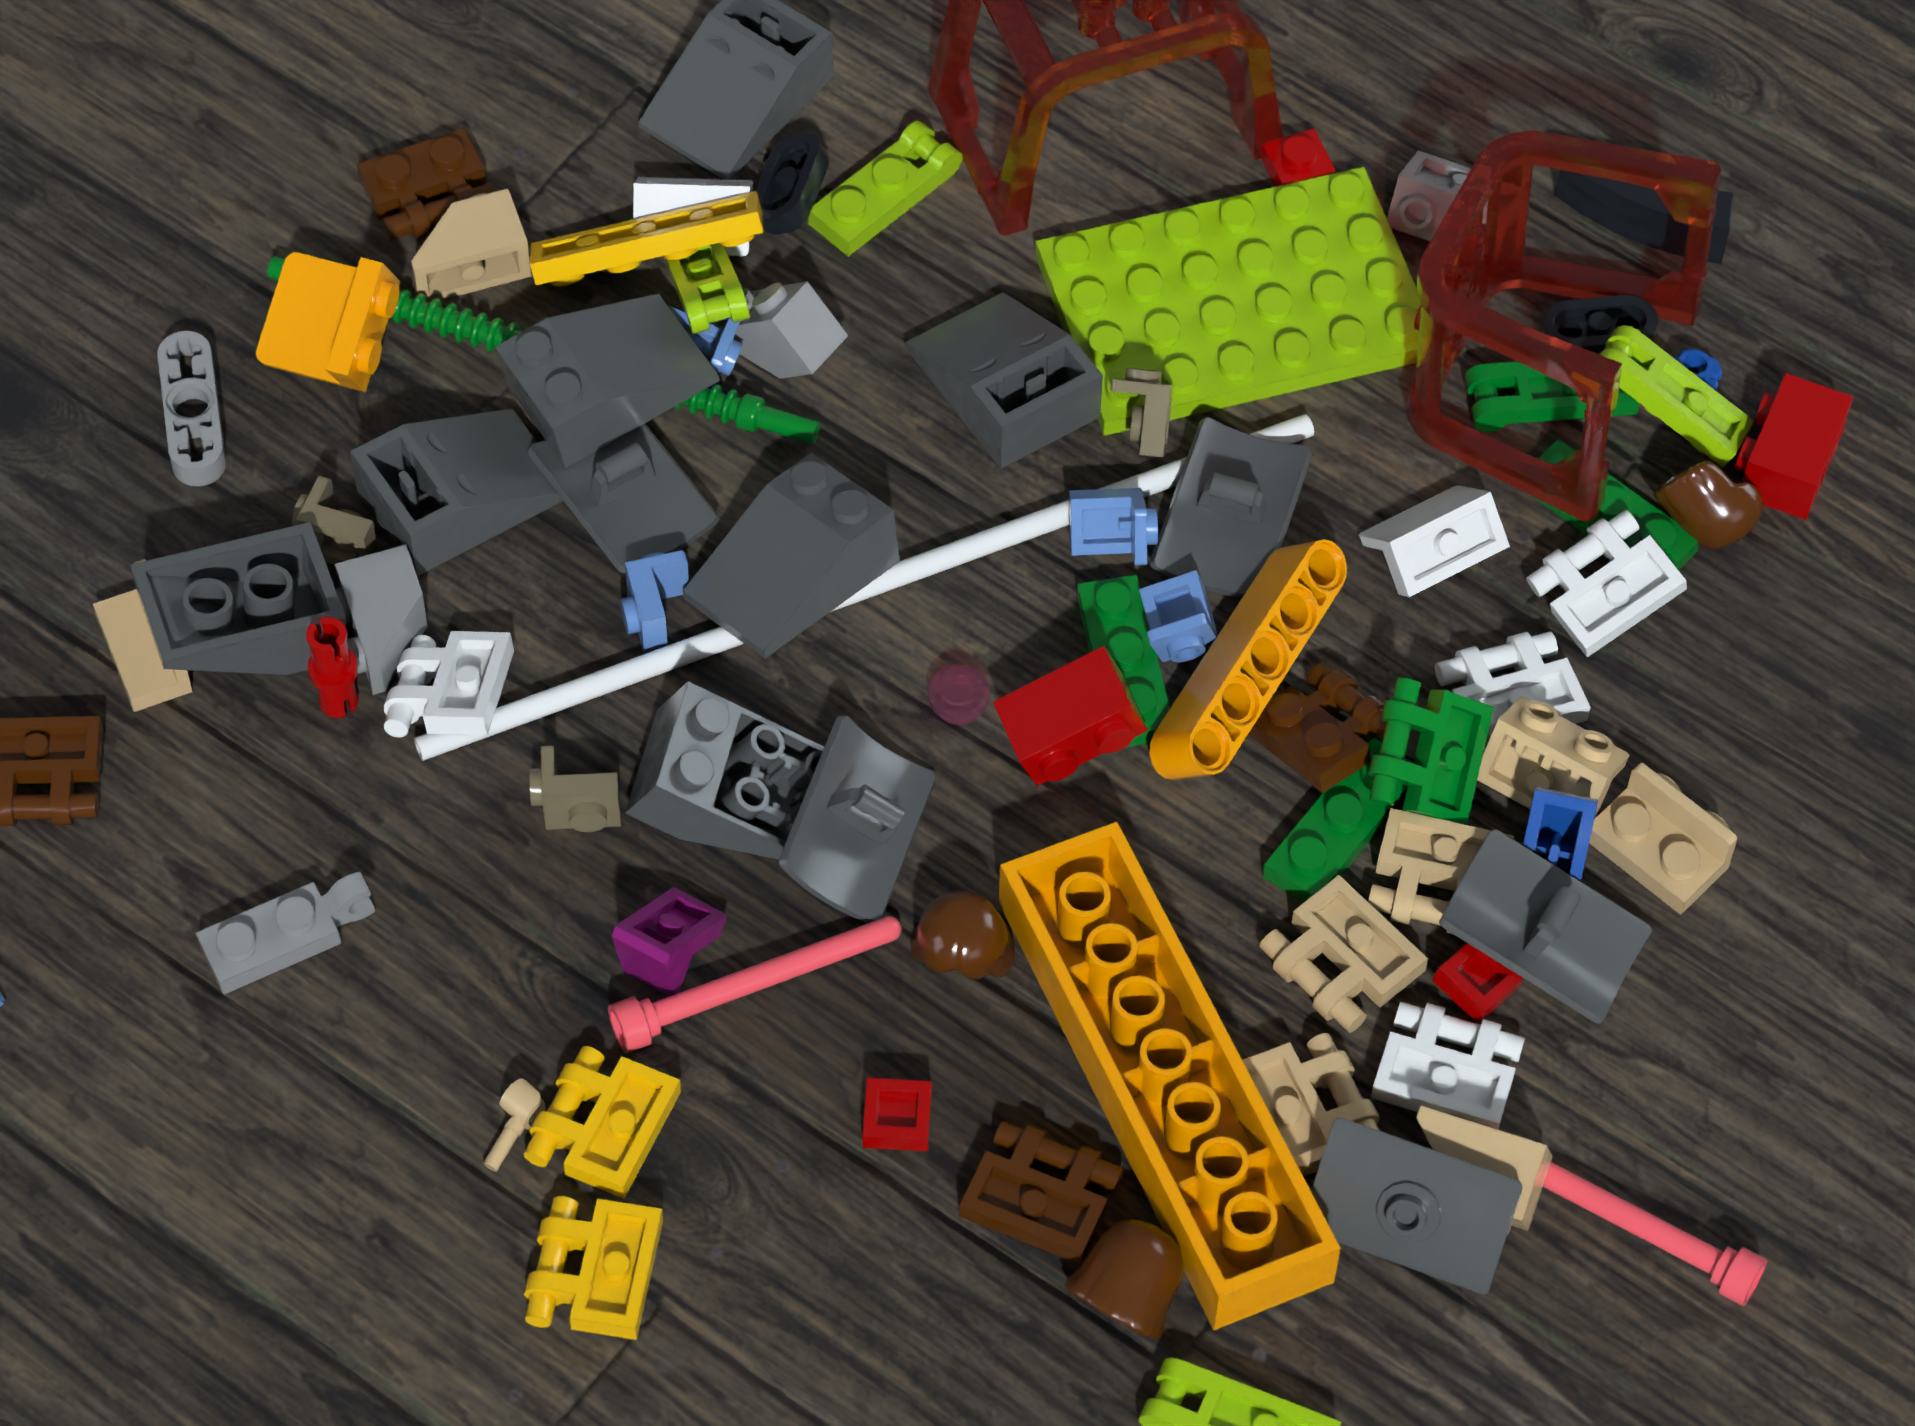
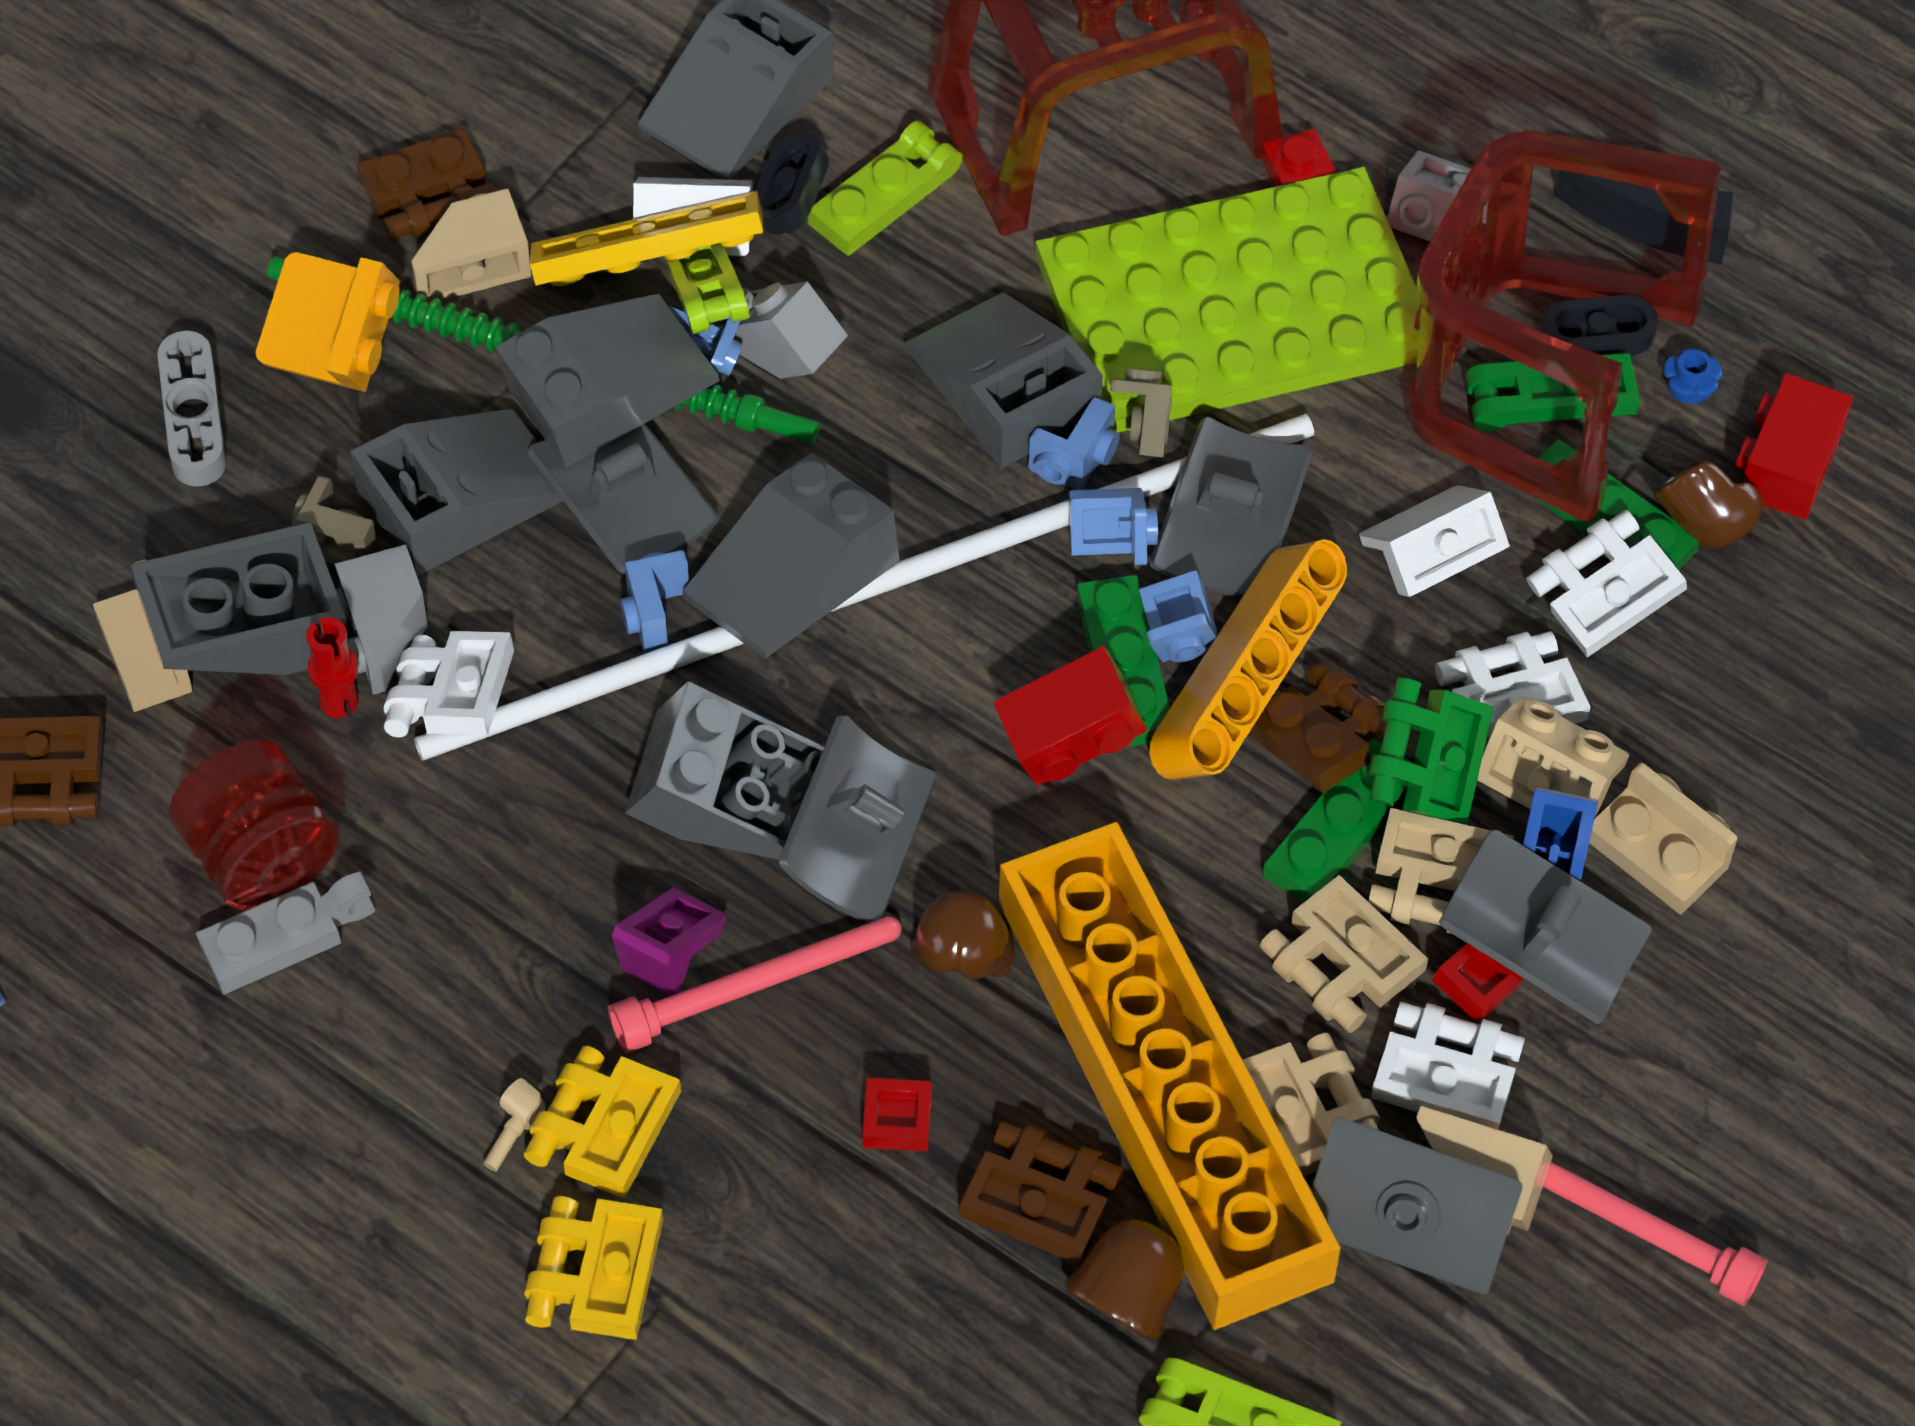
(253, 823): none -> clear red wheel
(574, 800): dark tan bracket -> none
(959, 694): clear pink plate -> none
(1075, 459): none -> medium blue bracket
(1677, 395): lime plate -> none

